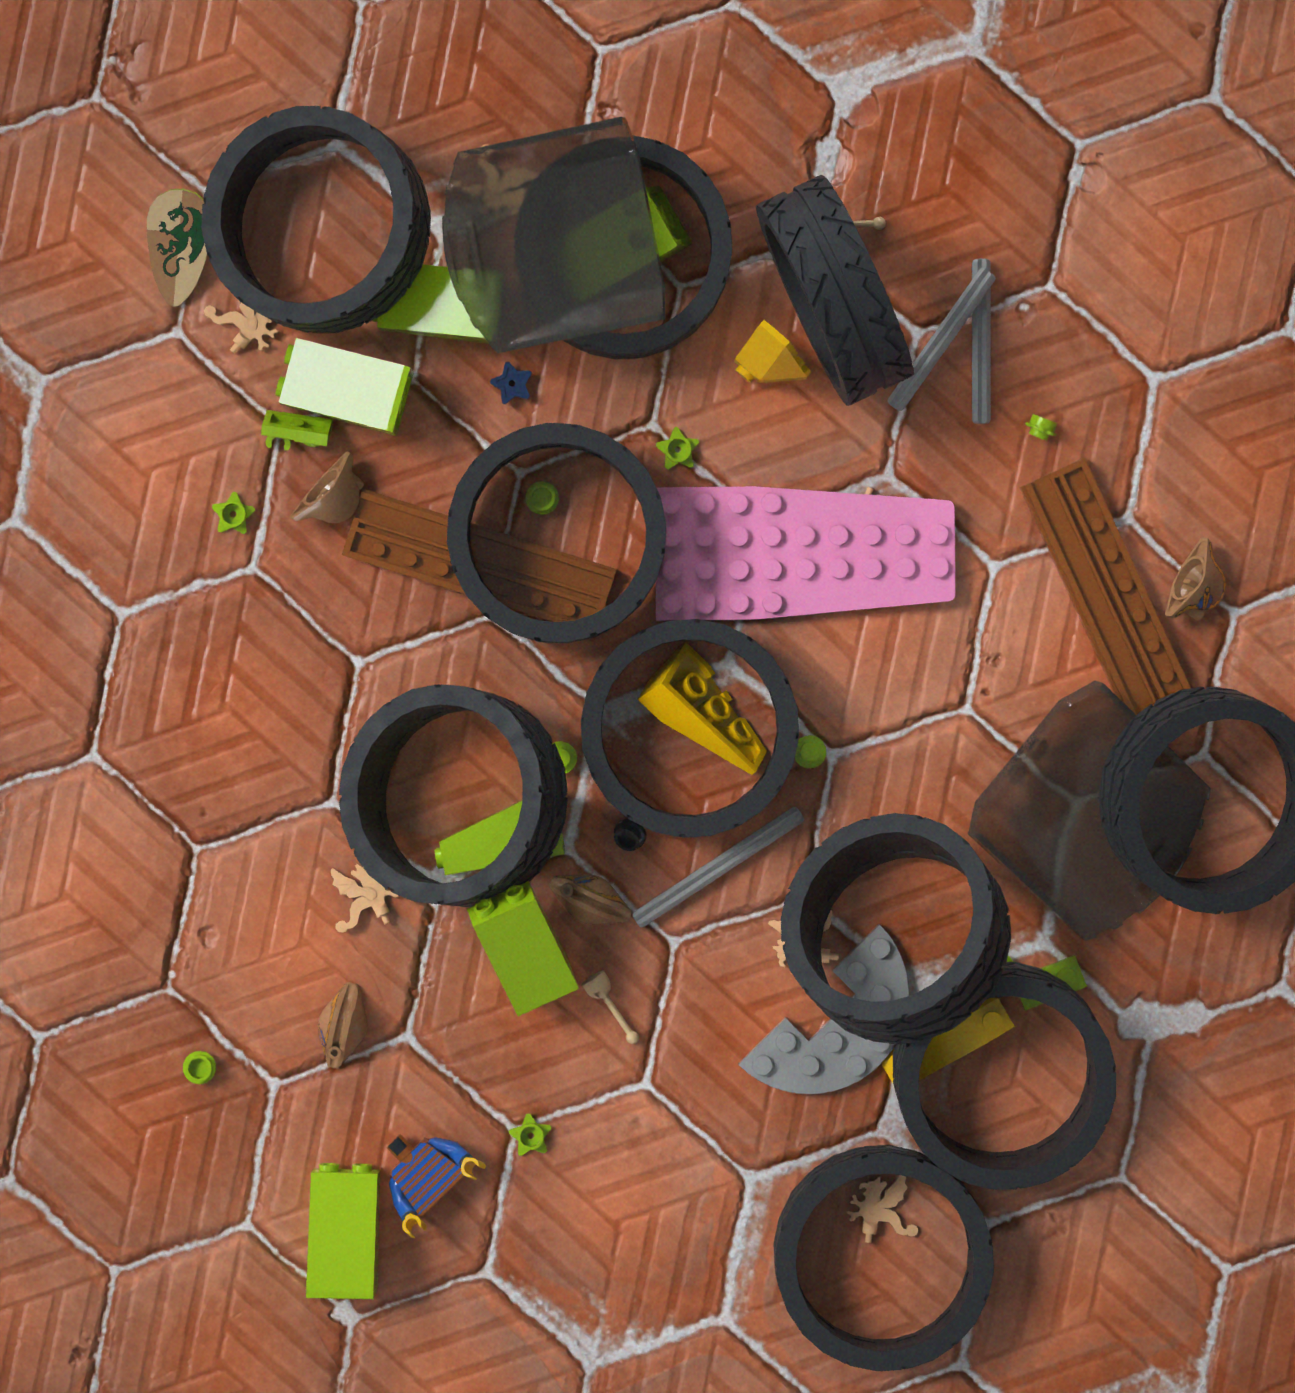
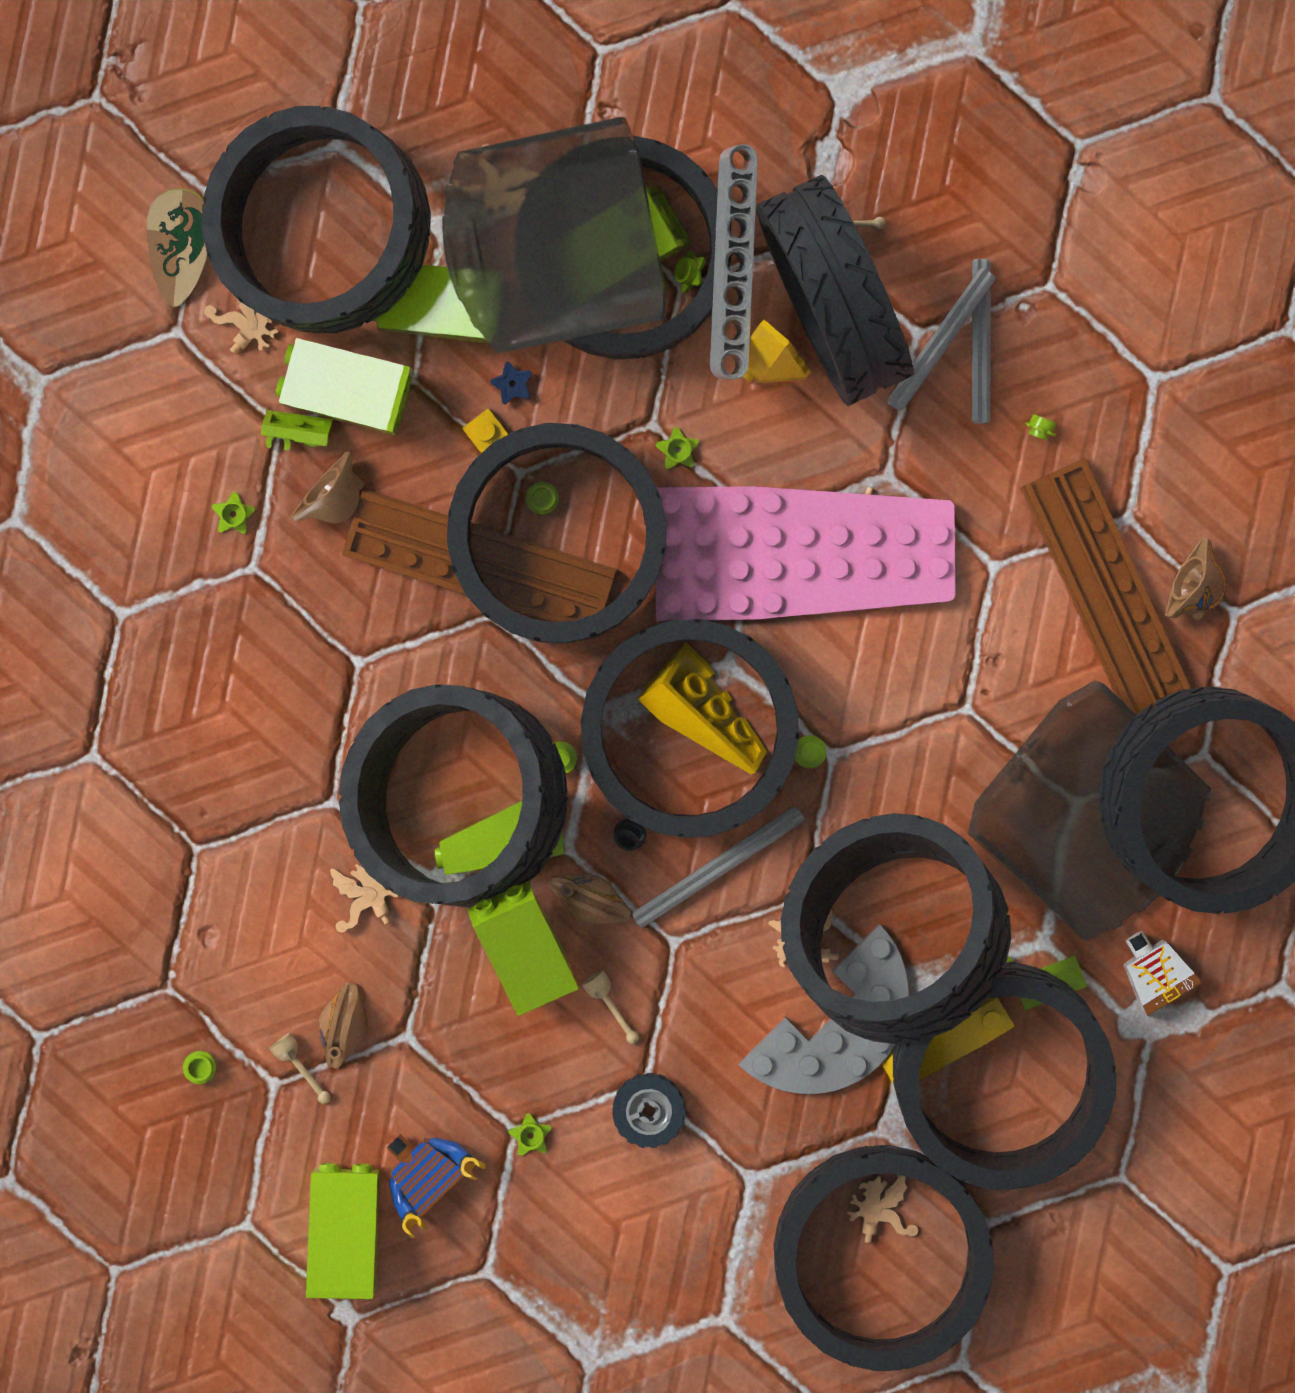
(286, 1050): none -> tan hinge
(484, 430): none -> yellow plate
(656, 1092): none -> black wheel
(689, 271): none -> lime plate
(744, 249): none -> light grey beam
(1157, 973): none -> torso

